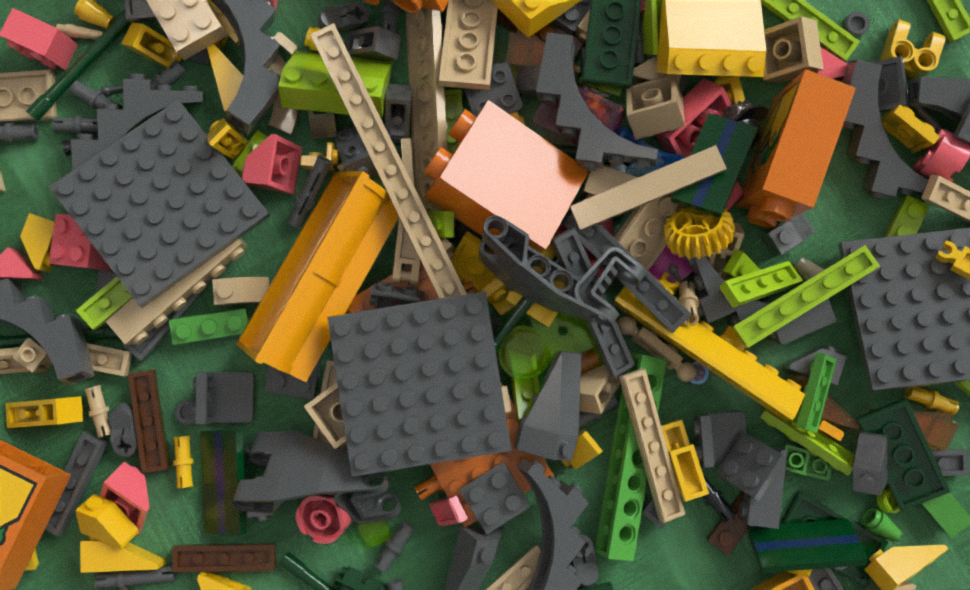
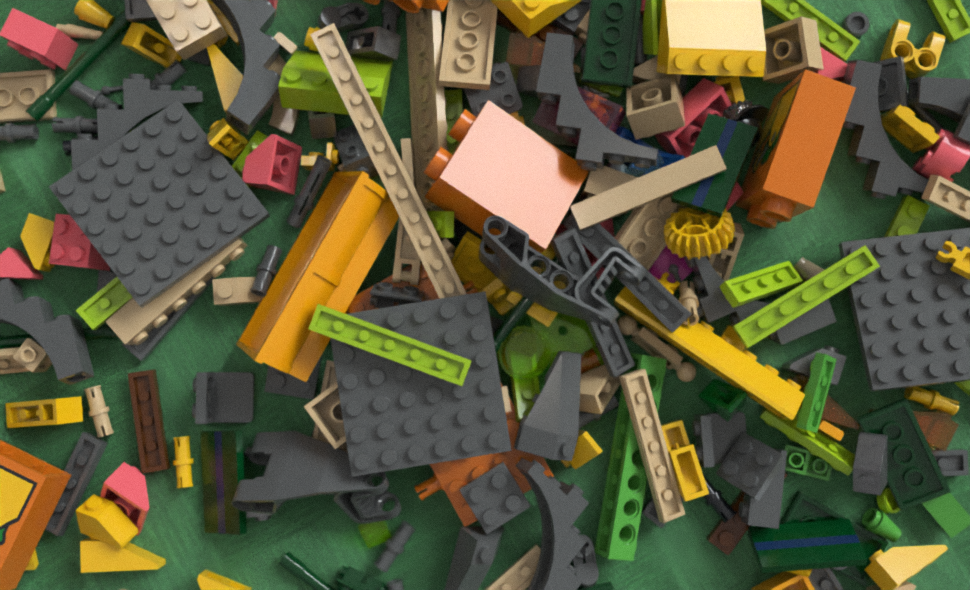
(109, 359): tan plate -> none
(123, 430): dark grey piece -> none
(137, 577): dark grey pin -> none
(184, 412): dark grey tile -> none
(208, 325): bright green plate -> none
(224, 557): reddish brown plate -> none
(266, 270): none -> dark grey pin
(322, 518): coral brick -> none
(390, 345): none -> lime plate
(398, 111): flat silver slope -> none
(448, 511): coral tile -> none
(702, 374): tile -> none
(723, 398): none -> green slope
(739, 265): lime plate -> none
(788, 235): flat silver slope -> none

